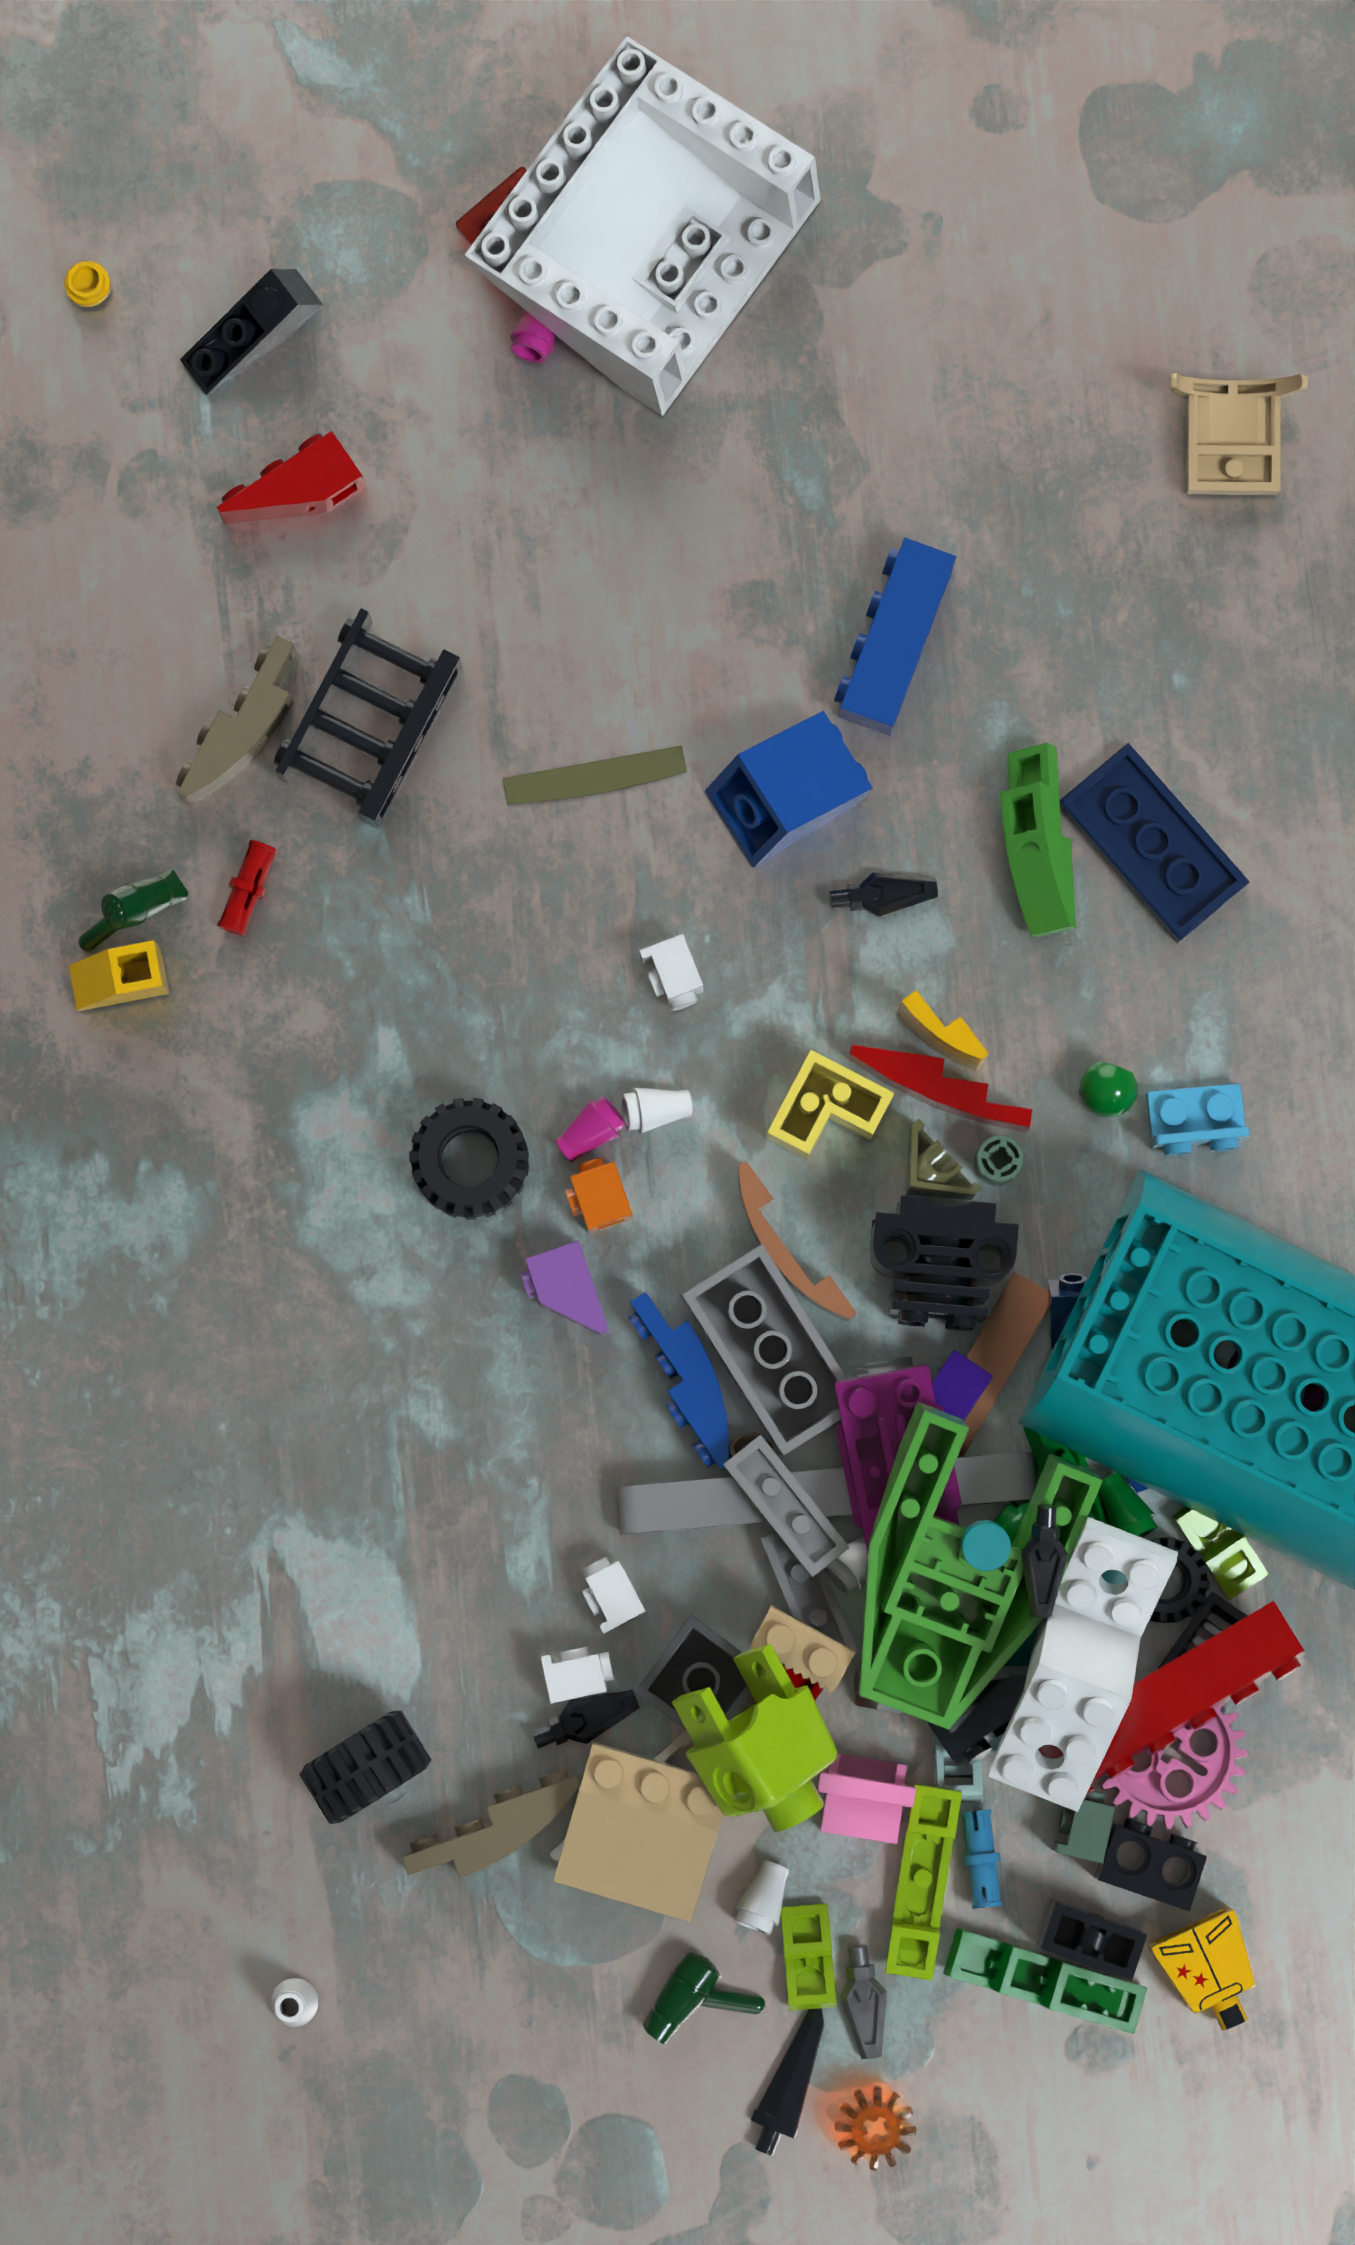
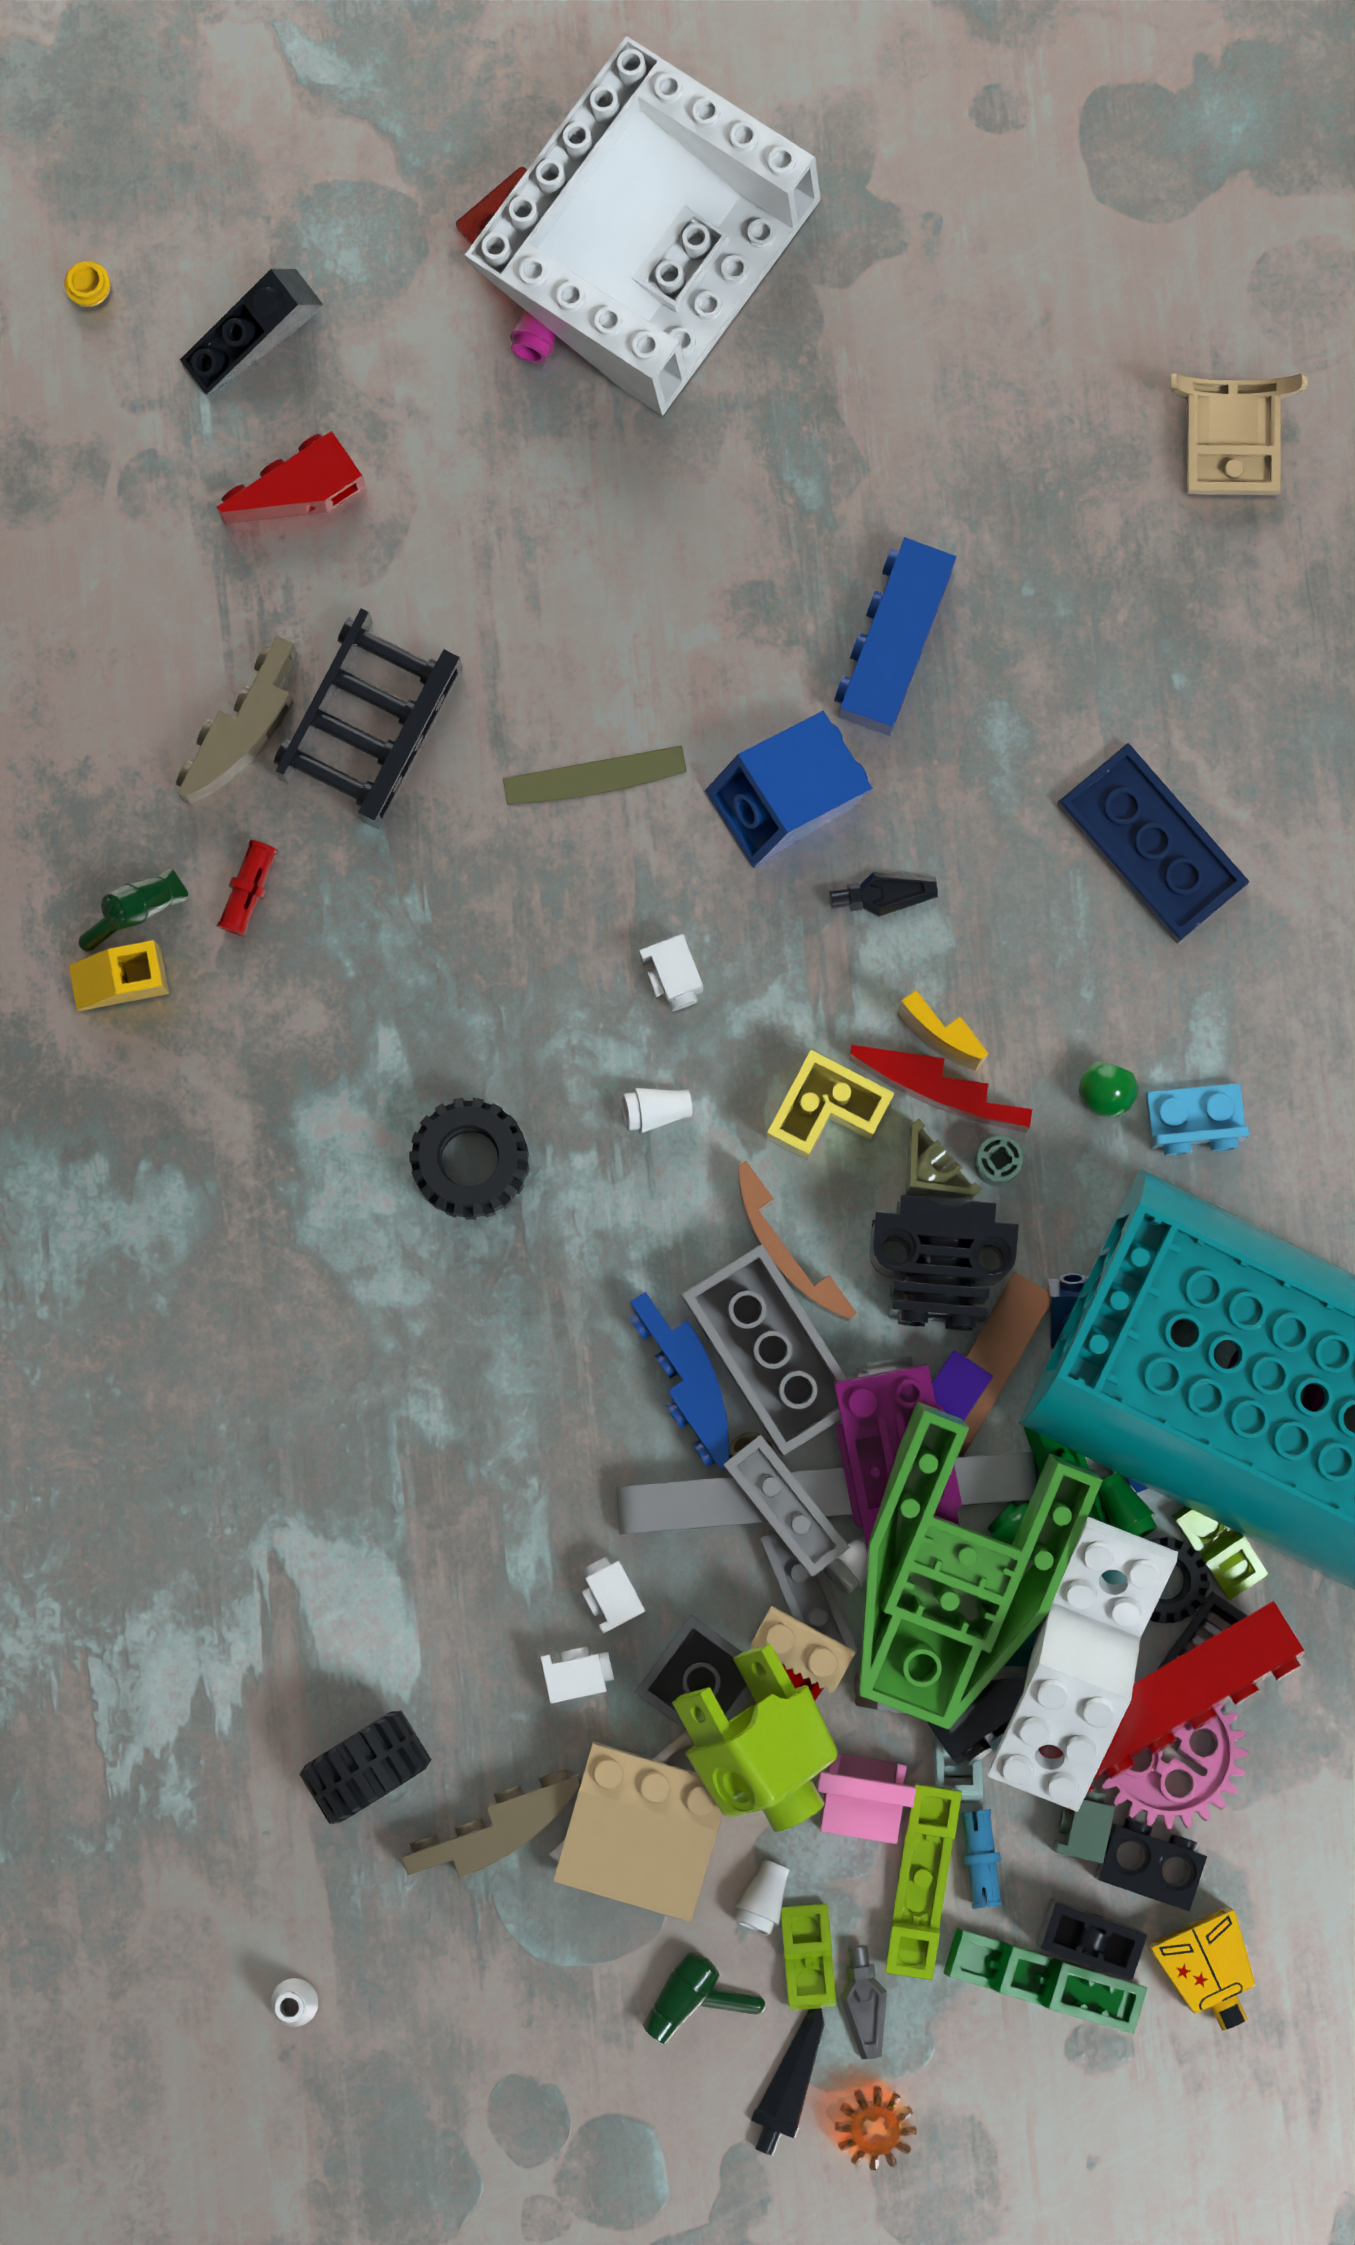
(565, 1286): medium lavender slope -> none
(586, 1718): black piece -> none
(593, 1127): dark pink cone -> none
(598, 1195): orange brick -> none
(985, 1545): teal tile -> none
(1034, 843): bright green slope -> none
(1043, 1562): black piece -> none

